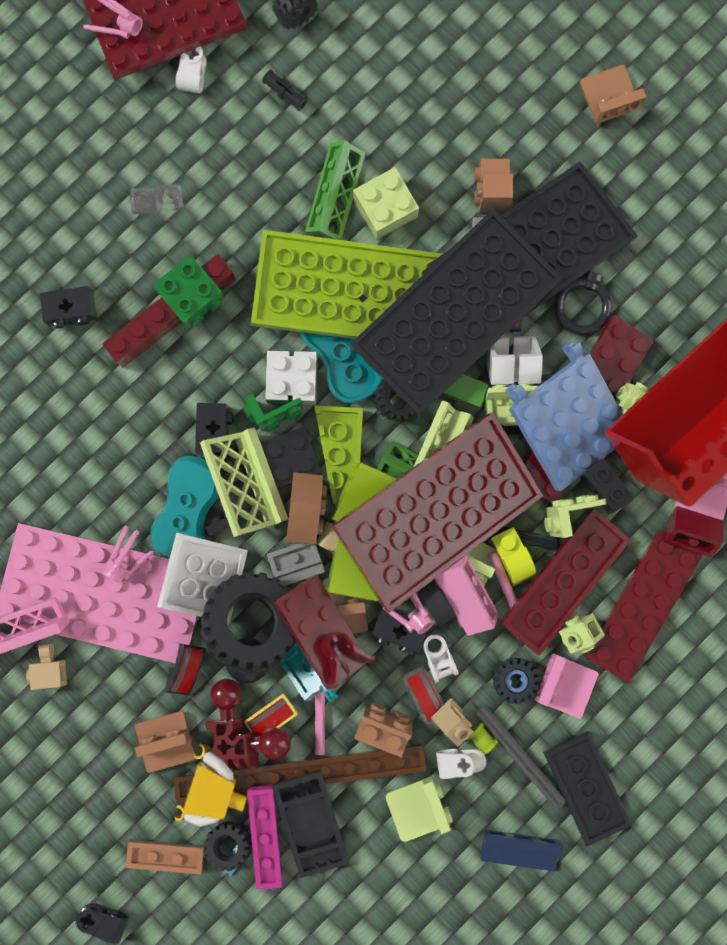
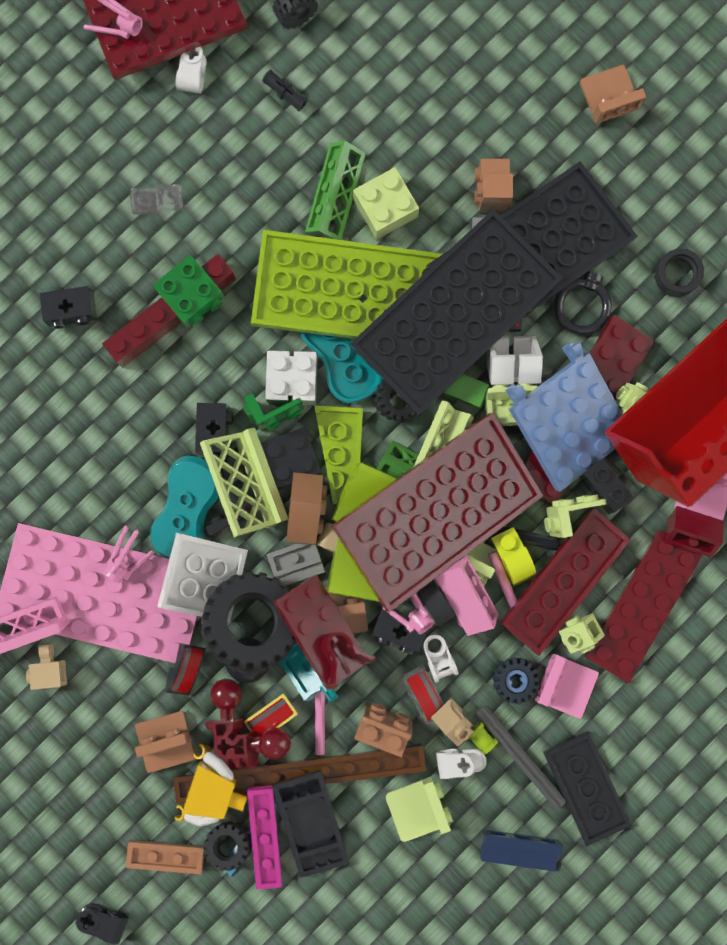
(691, 259): none -> black tyre

